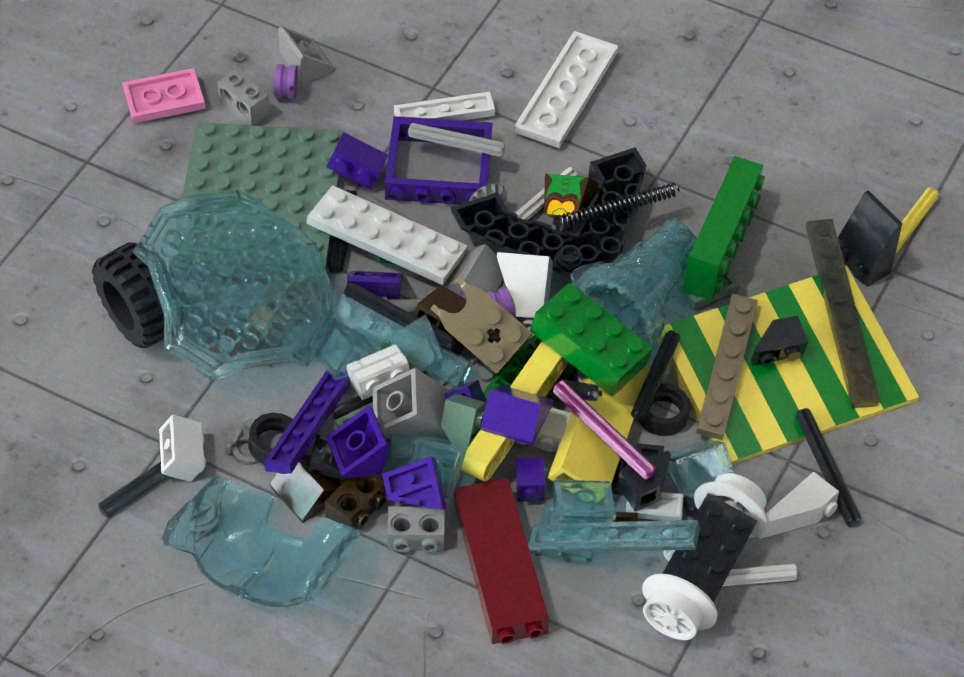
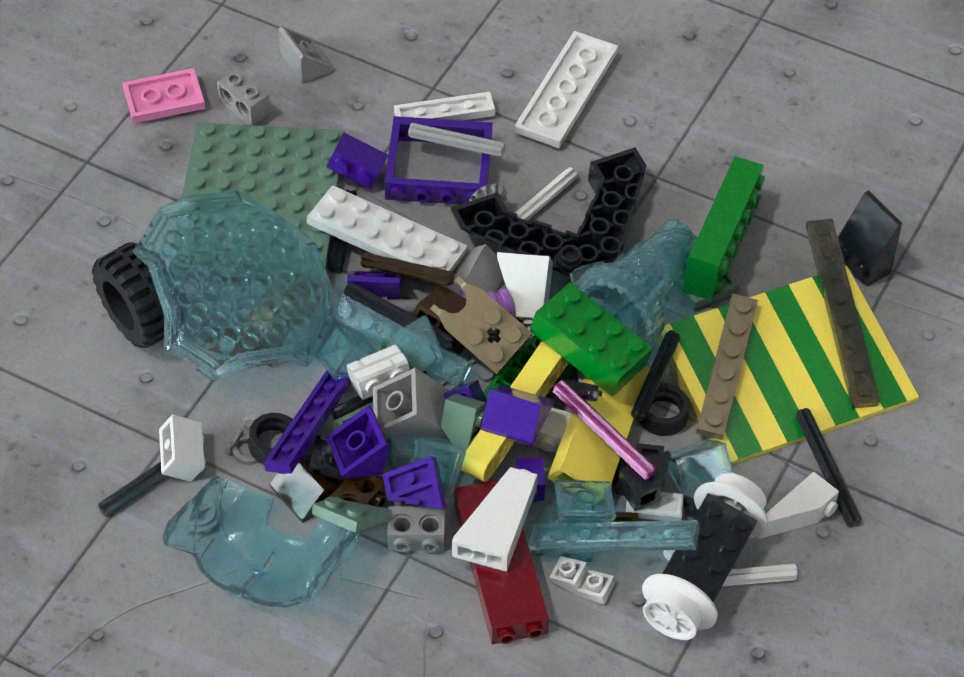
(286, 81): medium lavender wheel -> none
(350, 514): none -> sand green wing
(407, 269): none -> dark brown axle
(497, 522): none -> white slope
(567, 194): torso -> none
(579, 580): none -> white slope
(620, 205): black piece -> none
(780, 341): black slope -> none
(916, 214): light yellow axle -> none

